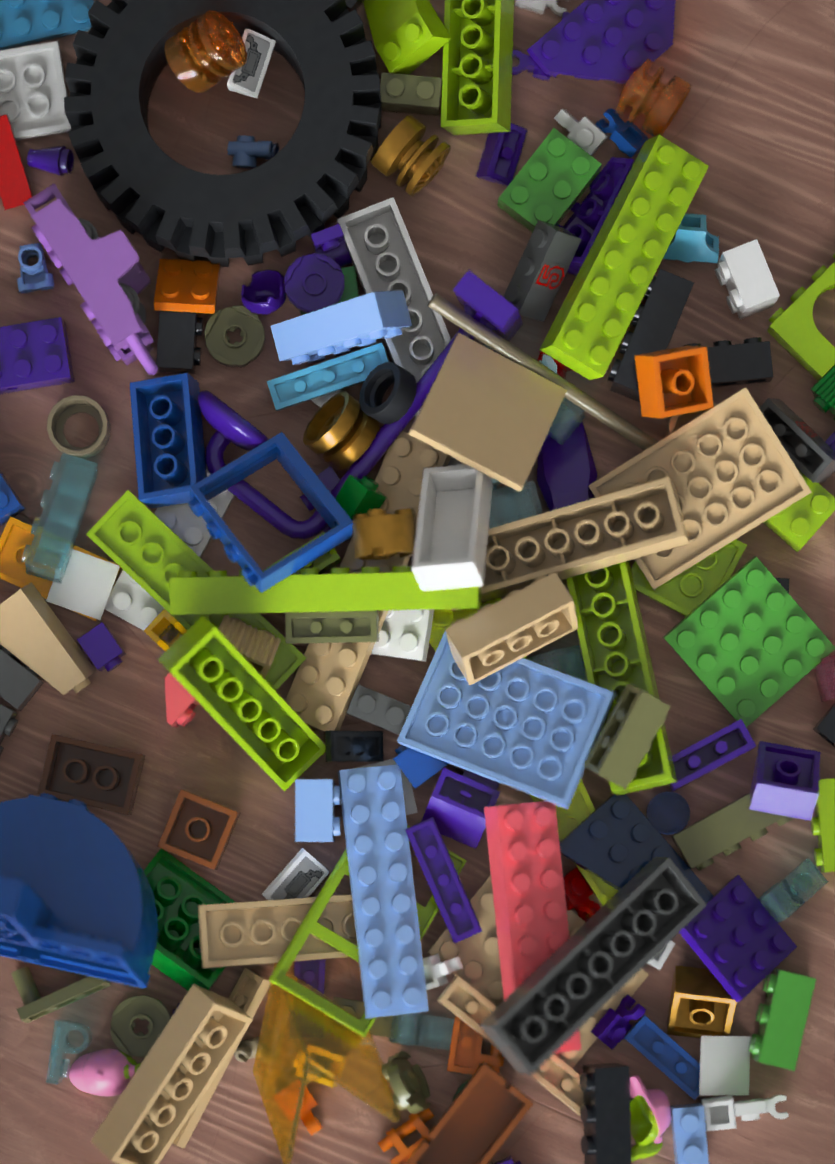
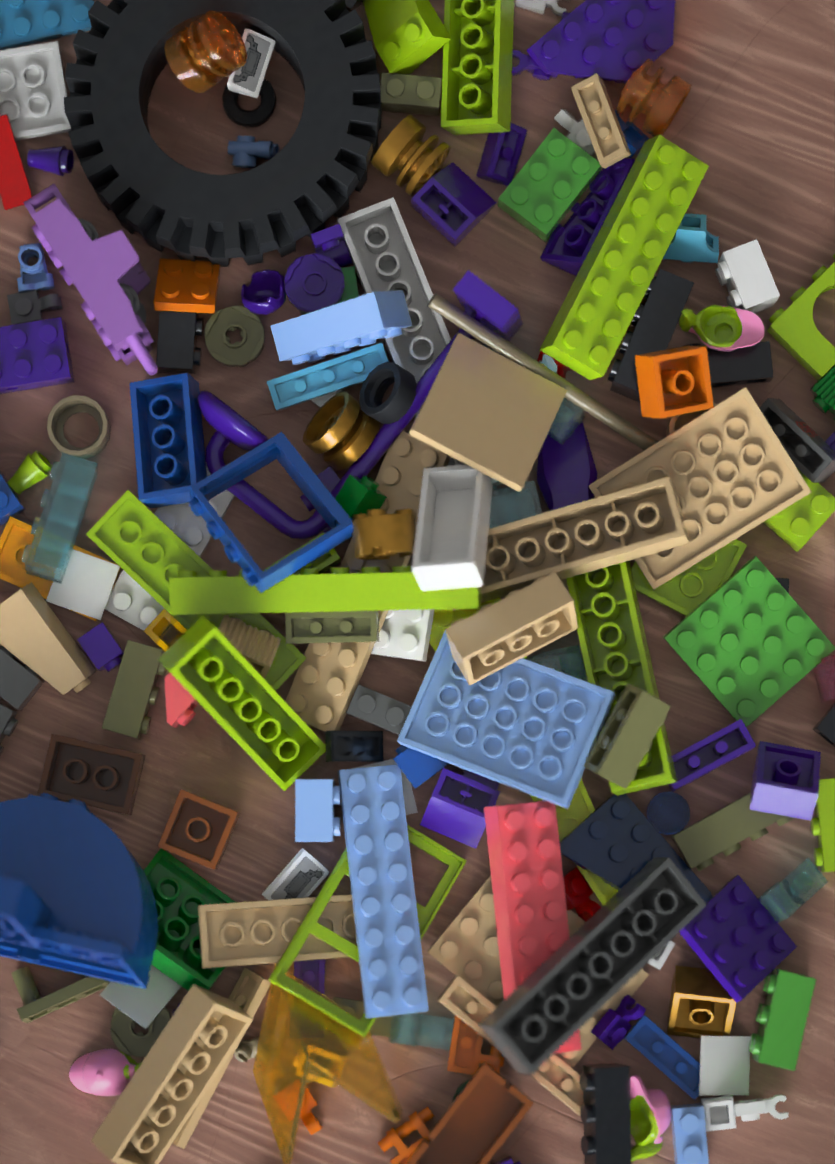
(28, 306): none -> dark grey plate
(31, 471): none -> lime cone
(58, 1065): clear light blue plate -> none
(134, 690): none -> olive brick
(142, 1003): none -> white sticker
(250, 118): none -> black tyre
(407, 1083): olive plate -> none
(436, 971): white plate -> none
(443, 880): dark purple tile -> none
(452, 203): none -> dark purple slope
(541, 270): dark grey brick -> none
(600, 121): none -> tan plate
(723, 327): none -> lime hair

